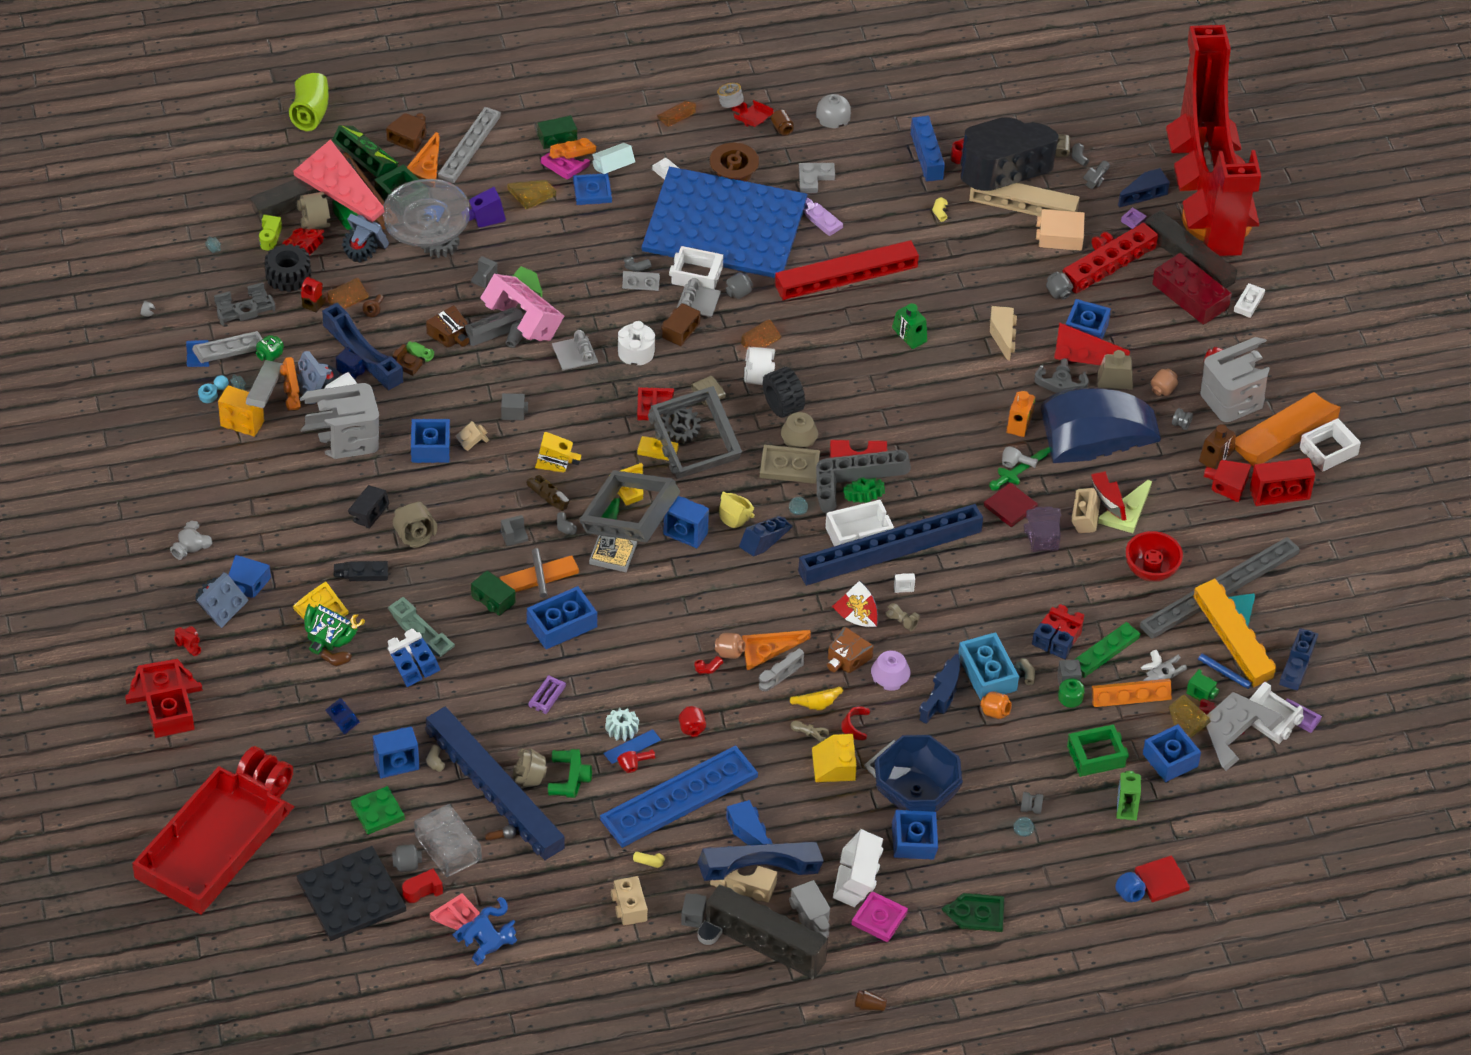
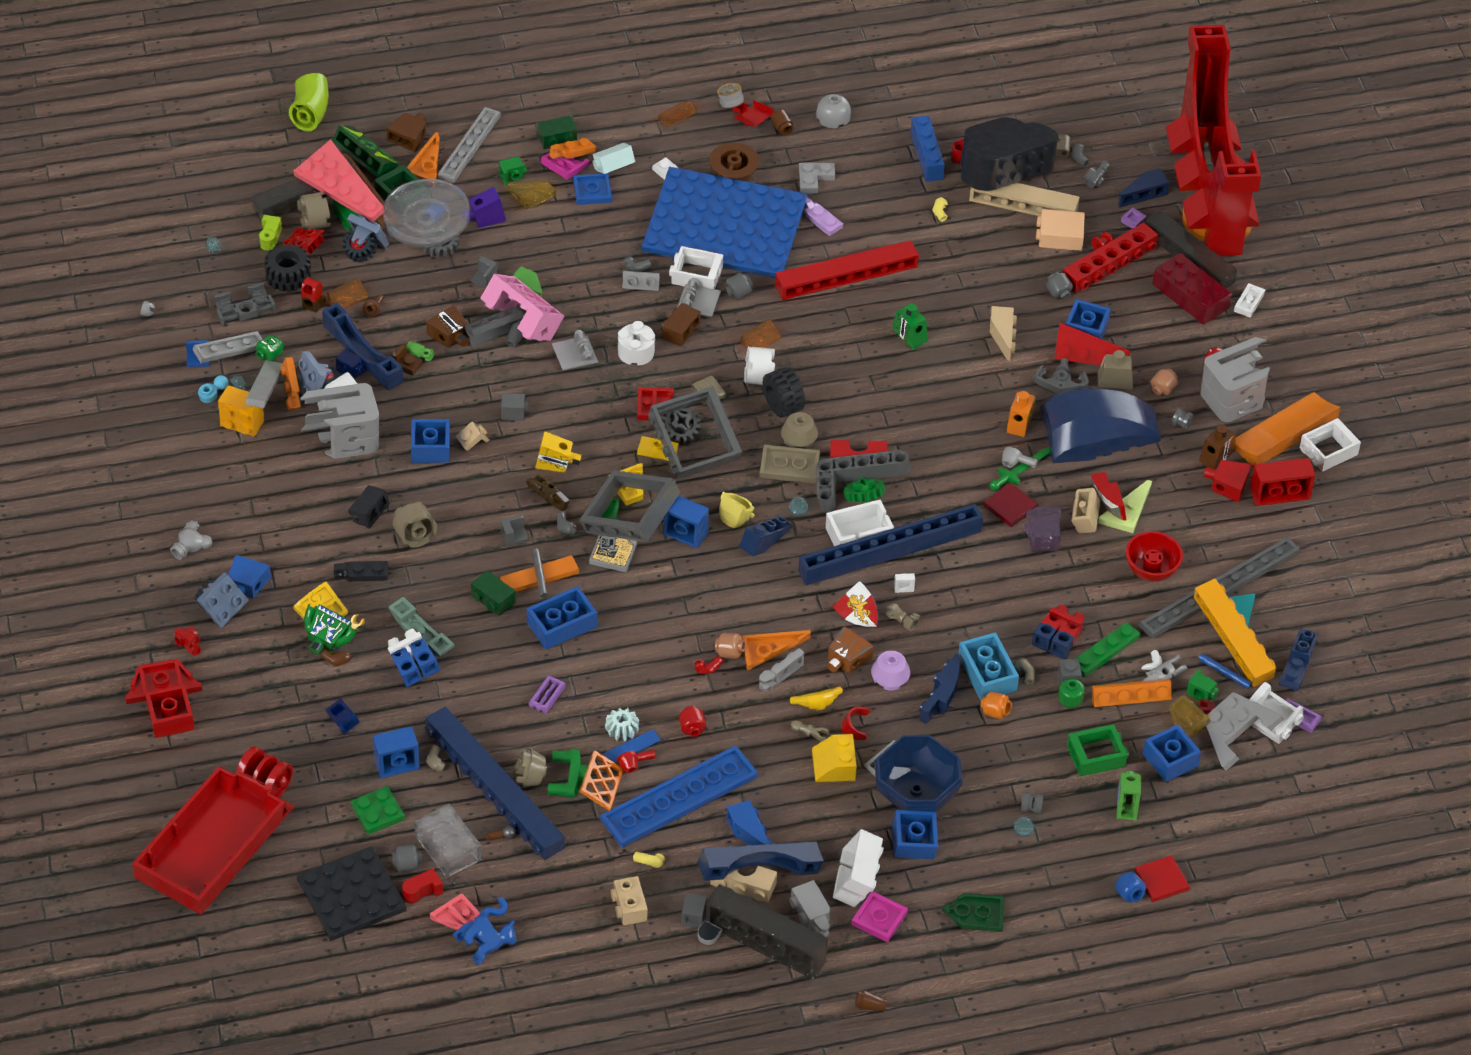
(511, 169): none -> green brick
(596, 796): none -> orange window

